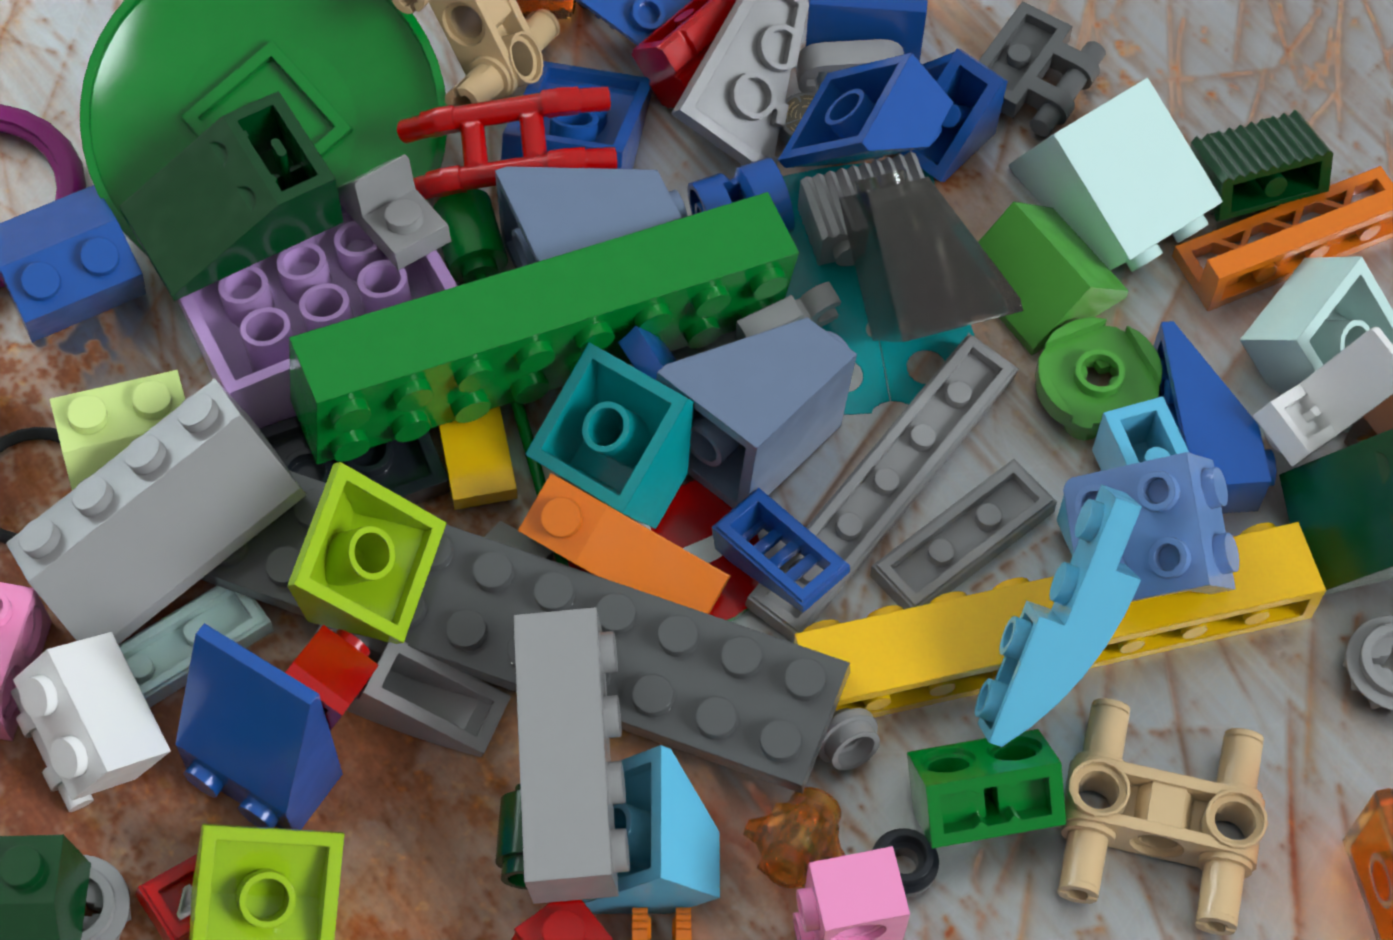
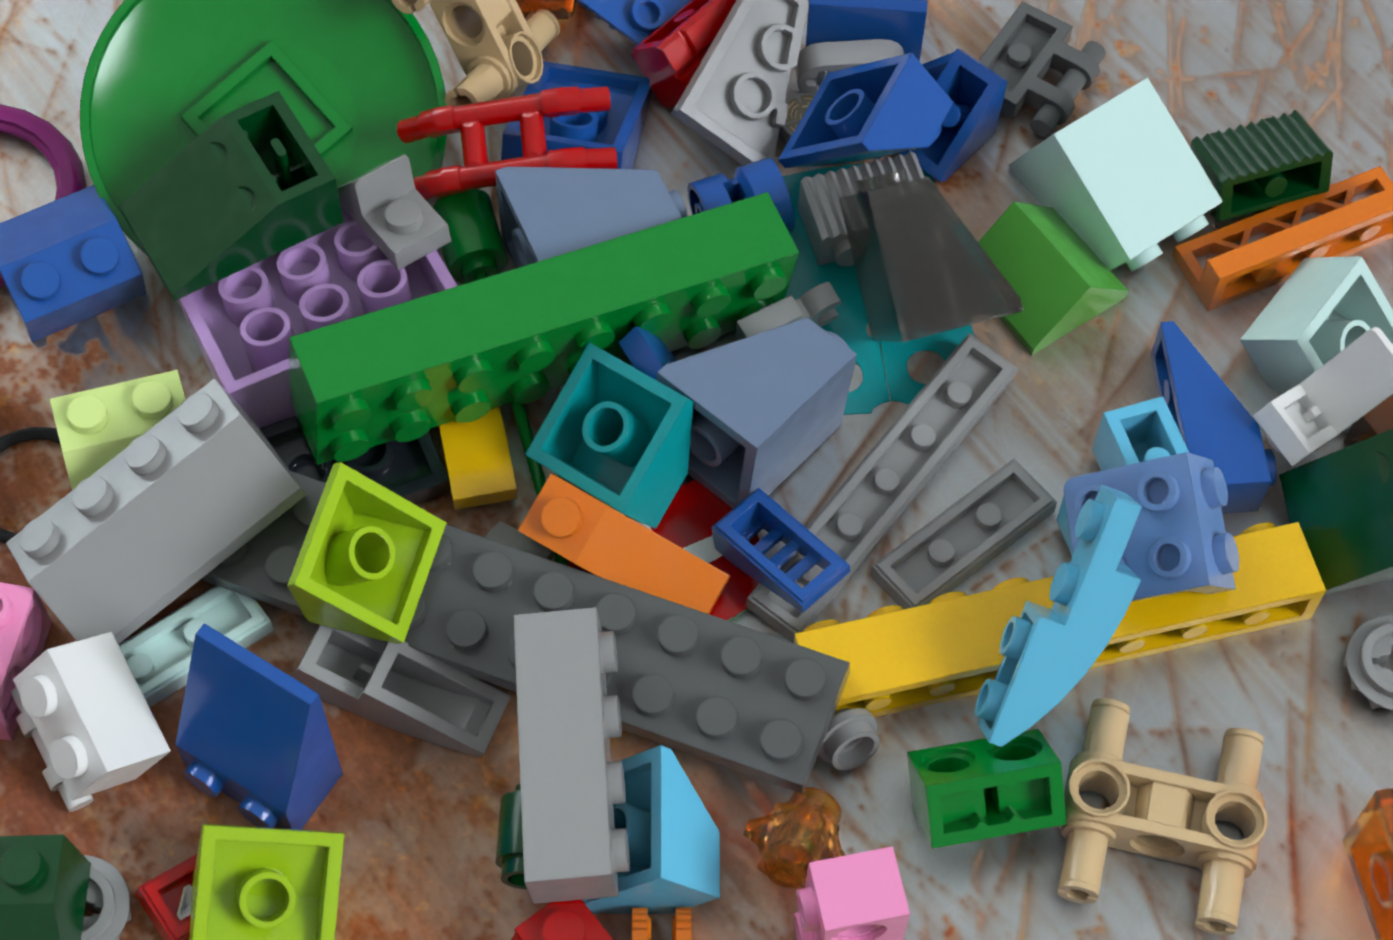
(335, 668): red slope -> none
(916, 847): black plate -> none
(1089, 344): bright green plate -> none

